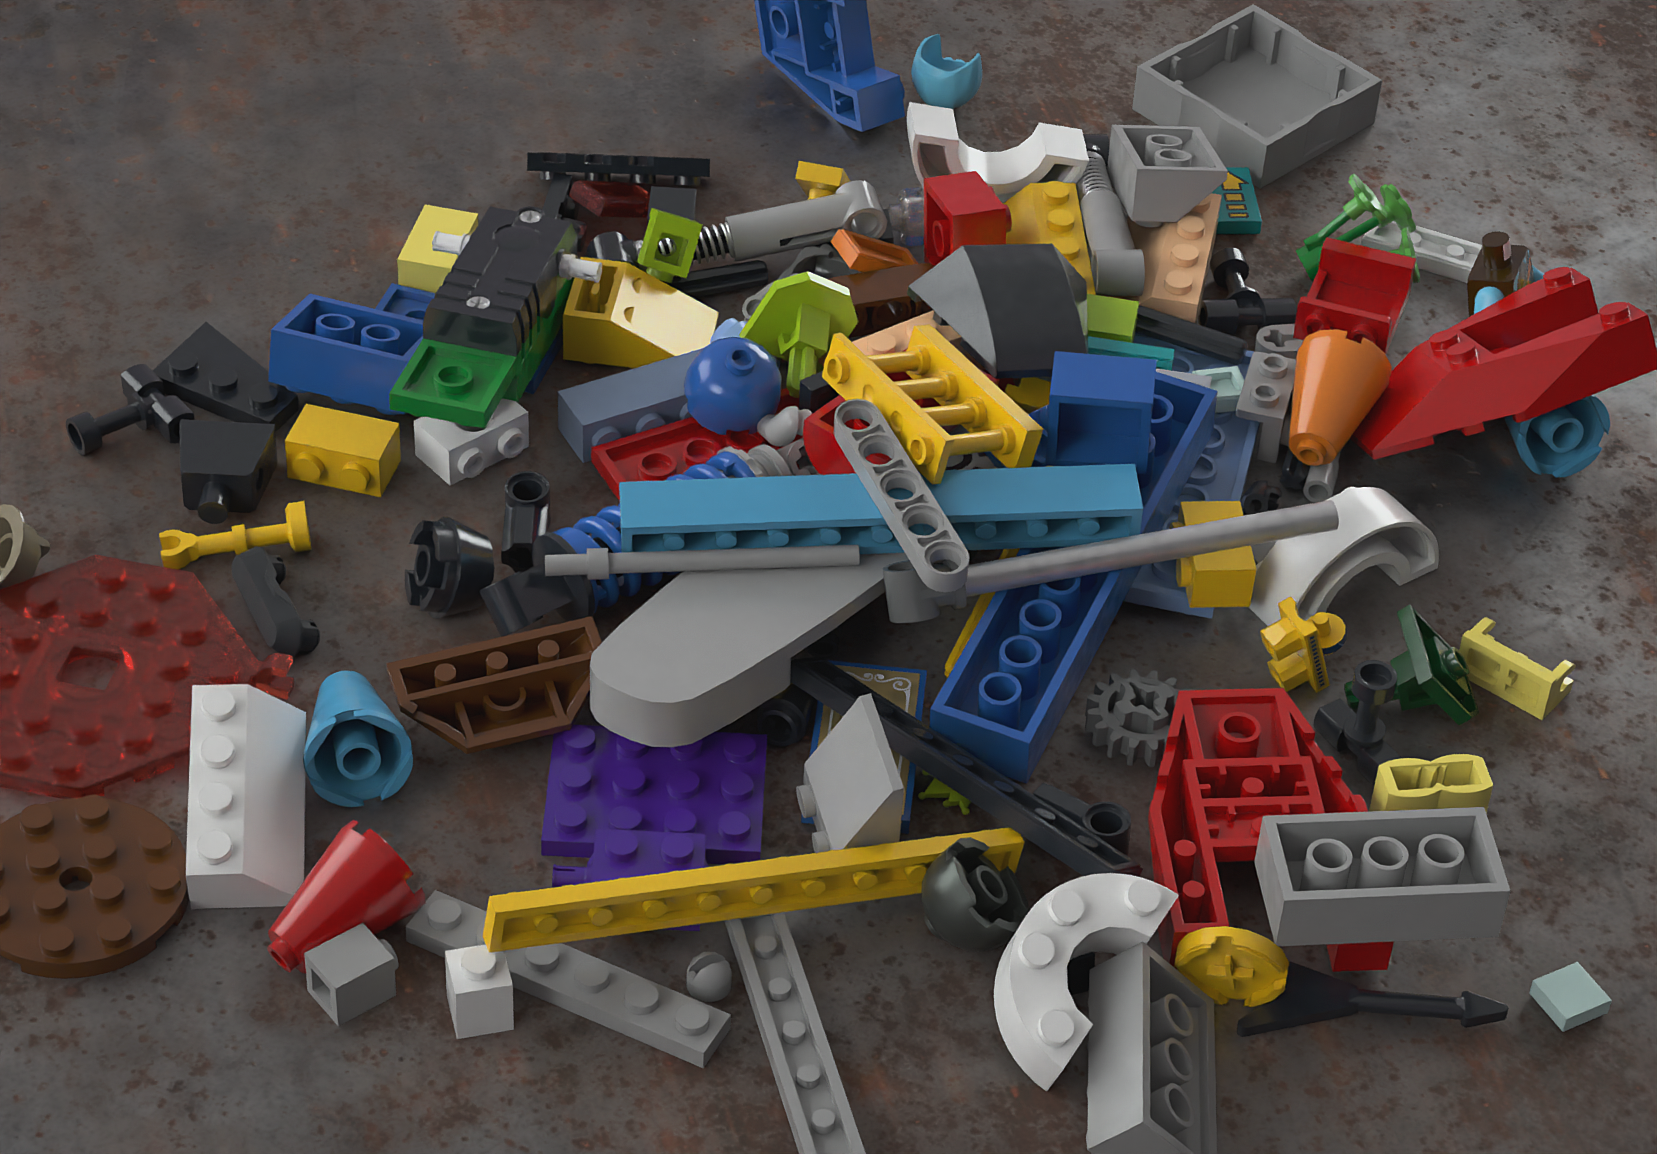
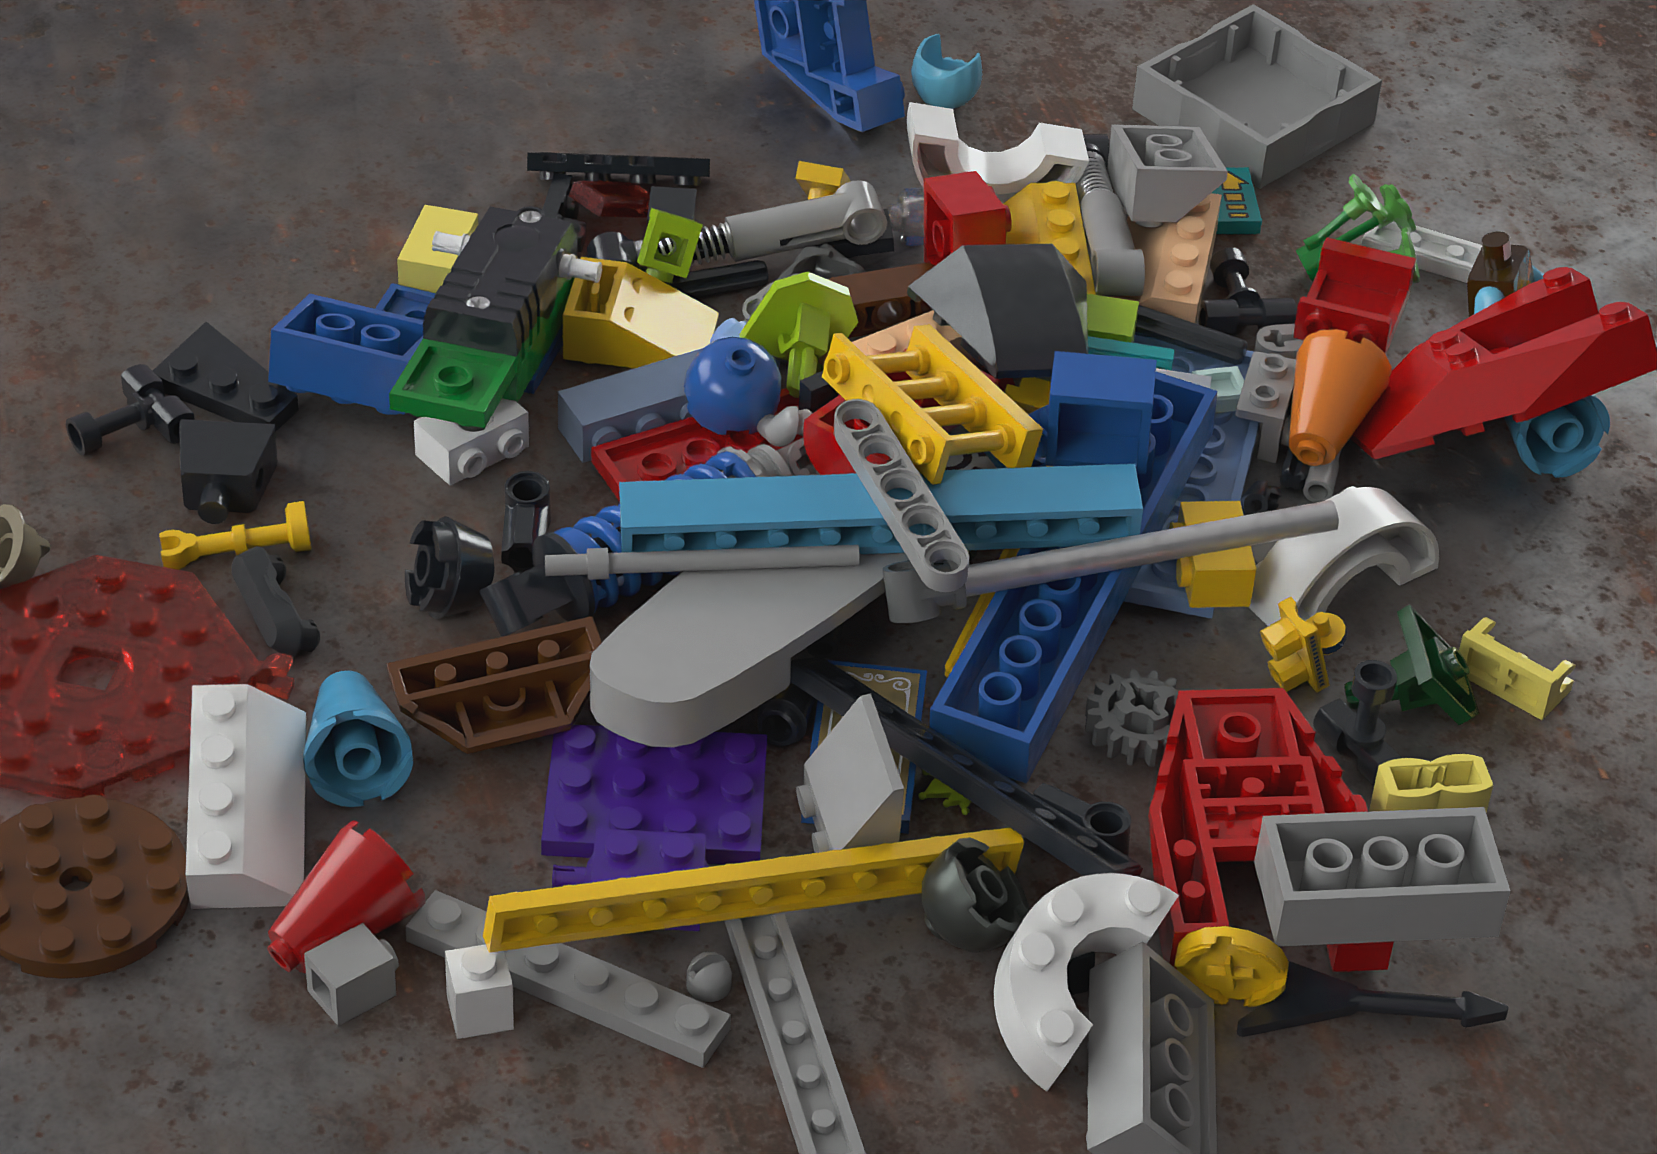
(343, 450): yellow brick -> none
(868, 253): orange tile -> none
(1570, 996): light aqua tile -> none

